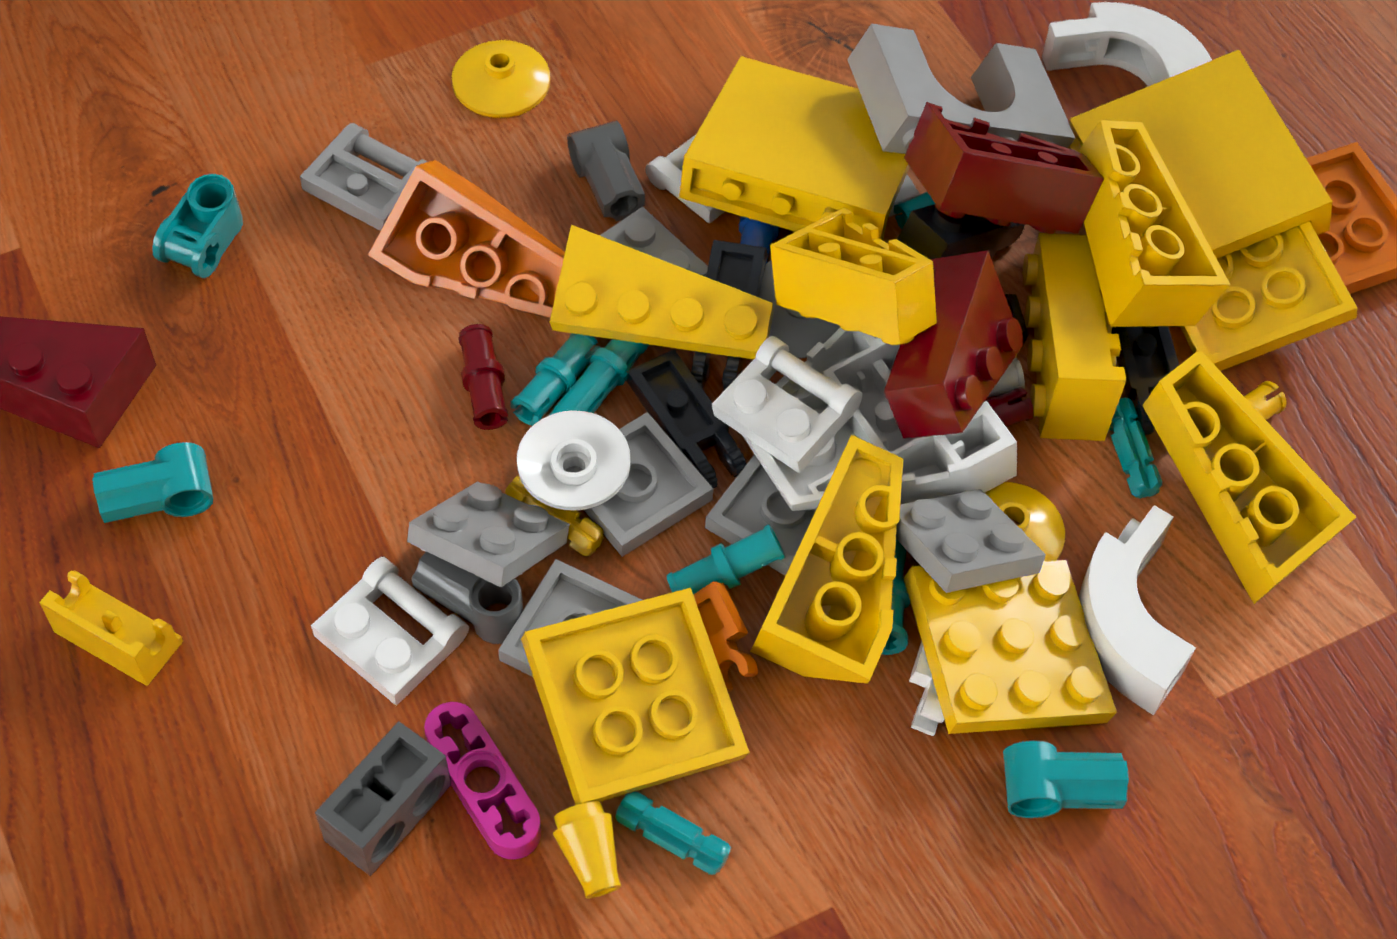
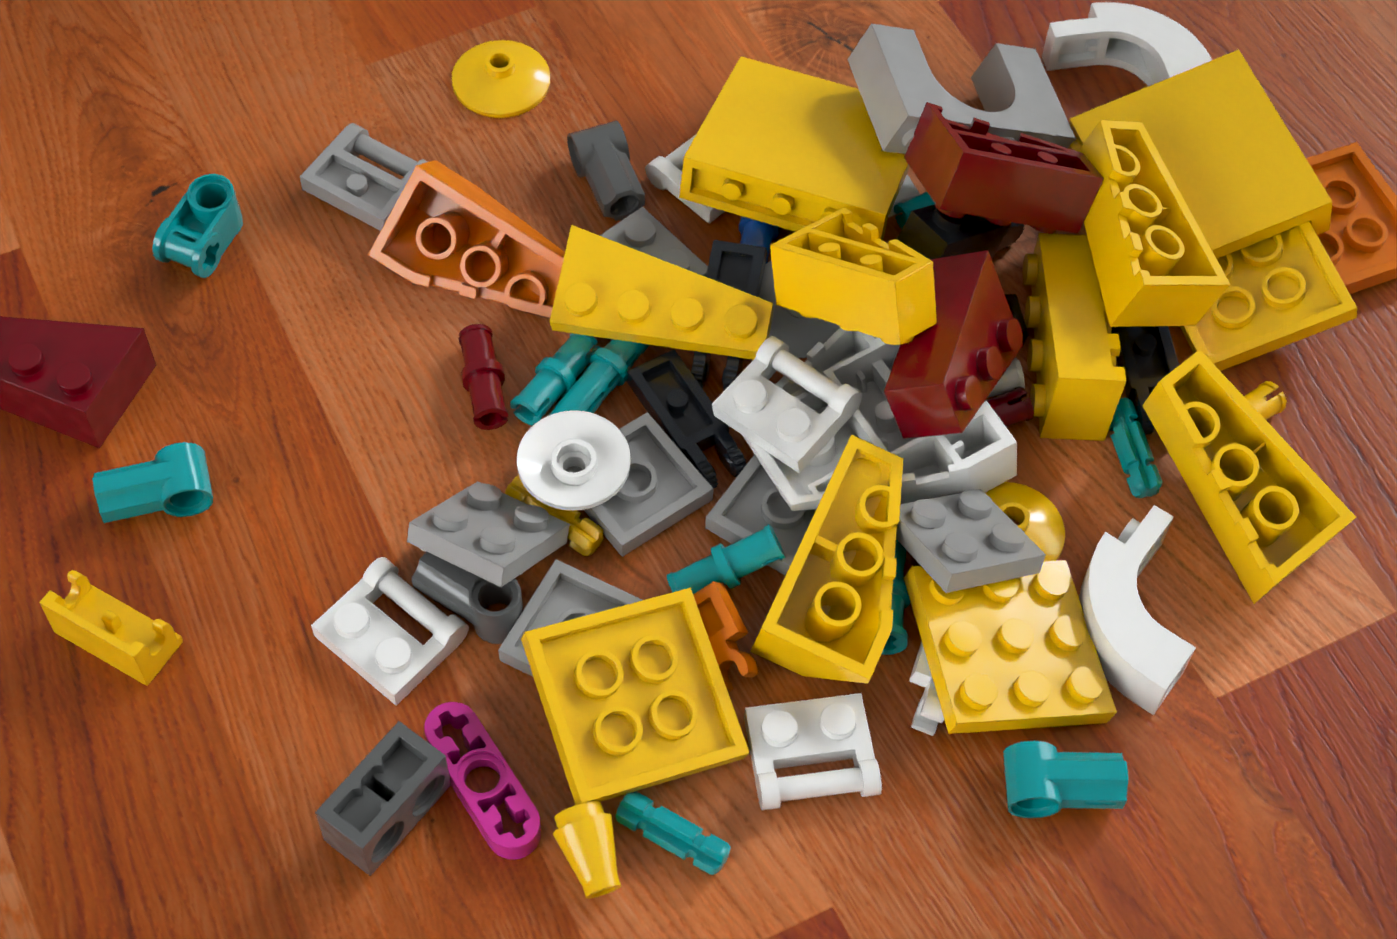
(806, 735): none -> white plate

